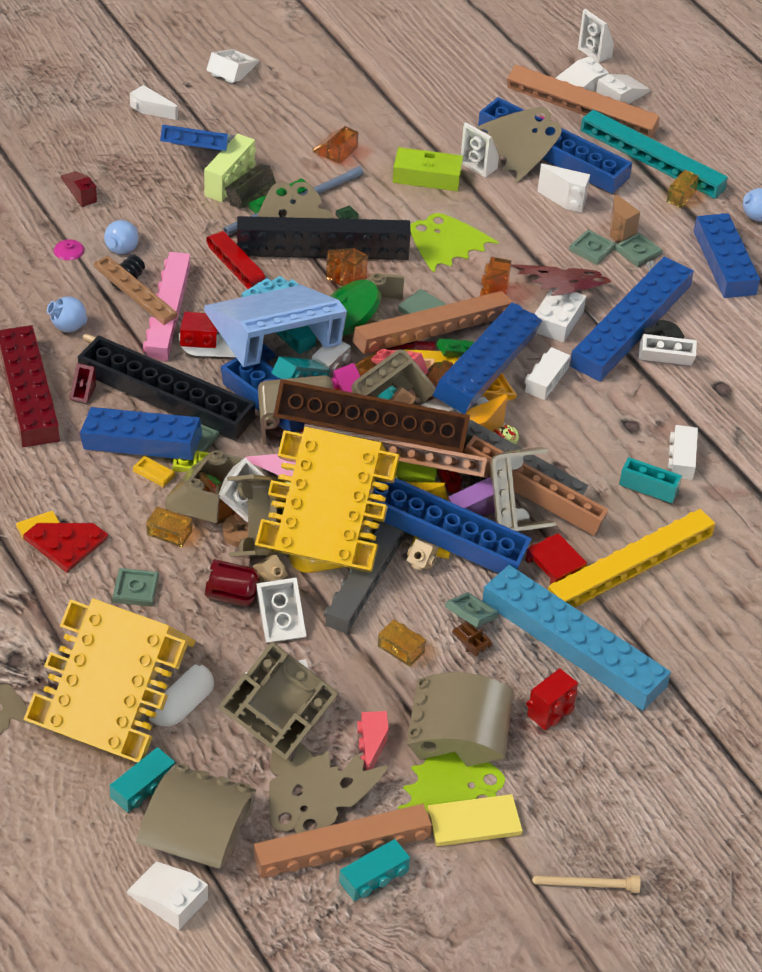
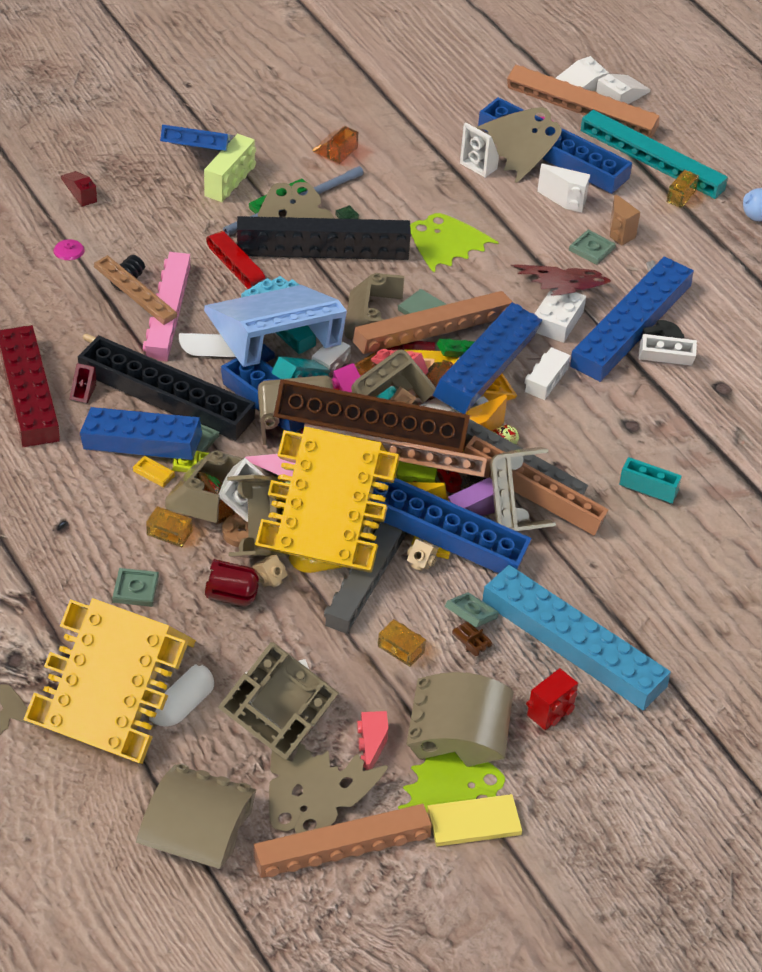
(25, 525): yellow tile -> none
(65, 542): red plate -> none
(67, 314): light blue brick -> none
(121, 237): light blue brick -> none
(140, 780): teal brick -> none
(151, 103): white slope -> none
(170, 893): white slope -> none
(197, 331): red panel -> none
(231, 65): white slope -> none
(250, 185): clear smoke brick -> none
(280, 610): white slope -> none
(346, 265): clear orange slope -> none
(360, 300): green dish -> none
(374, 870): teal brick -> none
(427, 169): lime brick -> none
(496, 276): clear orange slope -> none
(555, 557): red panel -> none
(595, 37): white slope -> none
(630, 883): tan piece -> none
(634, 559): yellow brick -> none
(638, 249): sand green tile -> none
(683, 451): white brick -> none
(726, 255): blue brick -> none

